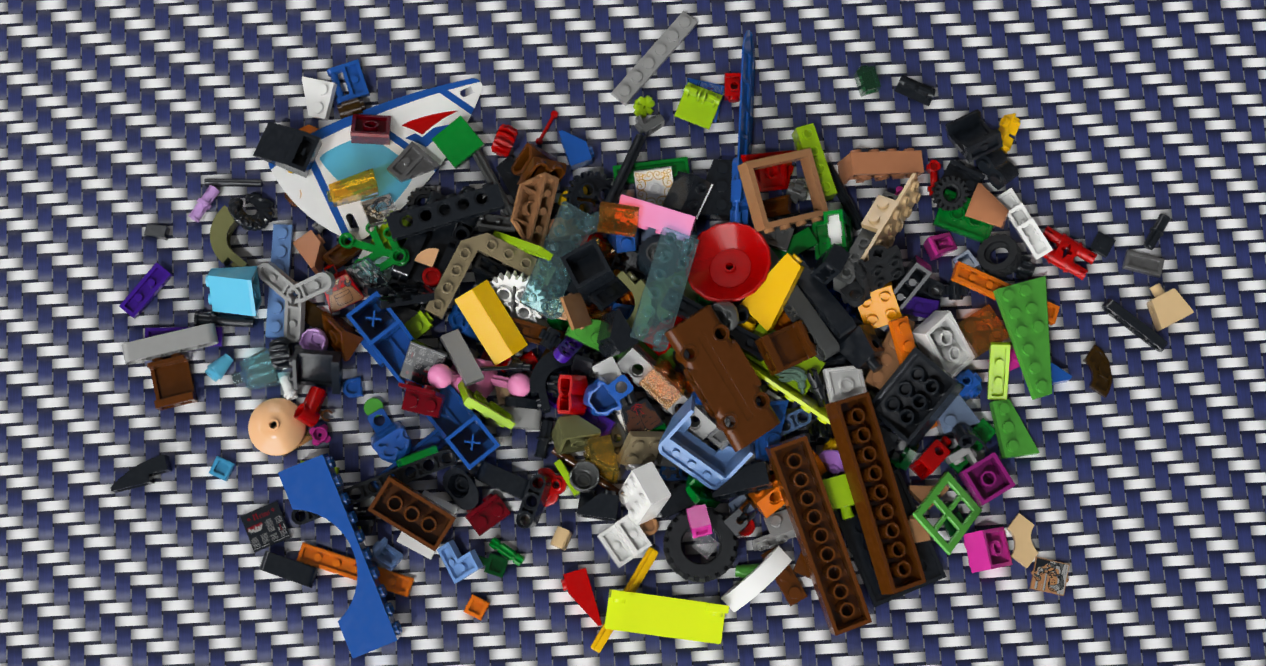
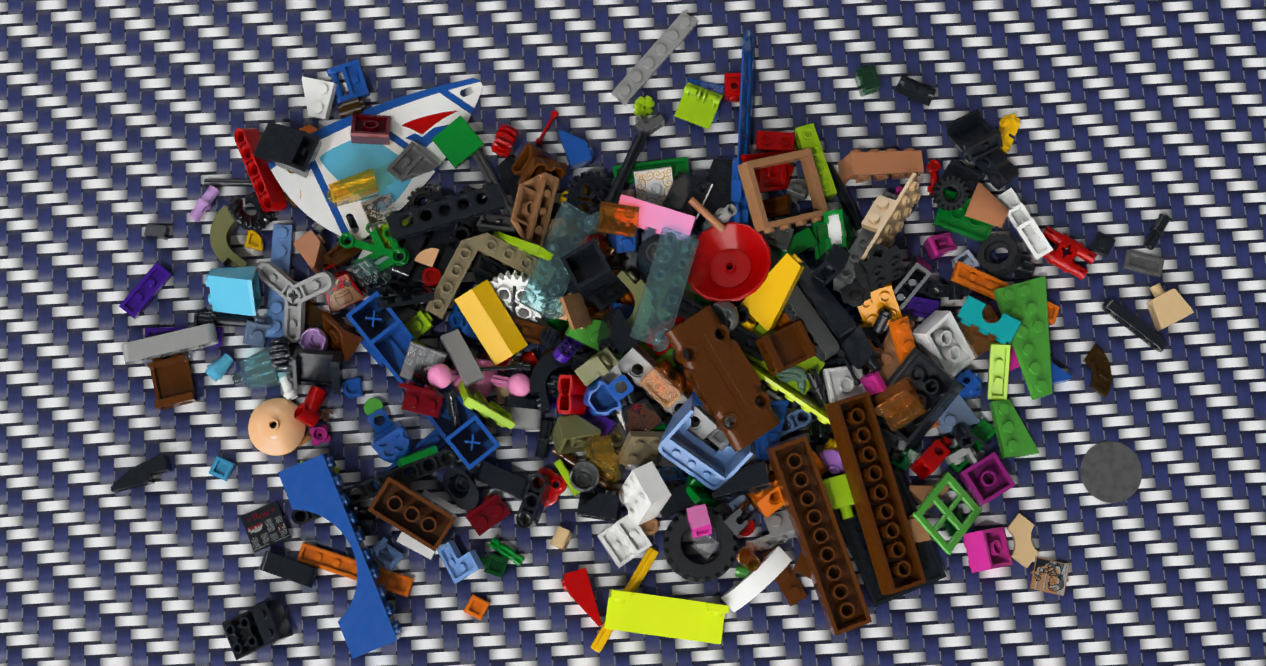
(254, 241): none -> yellow tile
(255, 332): none -> sand blue bracket
(257, 628): none -> black slope
(263, 181): none -> red beam
(453, 408): none -> black axle
(597, 365): none -> olive arch
(706, 214): none -> nougat piece
(722, 215): none -> light grey pin
(748, 558): none -> clear orange piece
(775, 141): none -> red bracket
(842, 353): none -> black hinge
(873, 383): none -> dark pink plate
(884, 315): none -> black pin
(899, 404): none -> clear orange bracket
(1004, 329): none -> teal arch
(1111, 472): none -> flat silver sticker

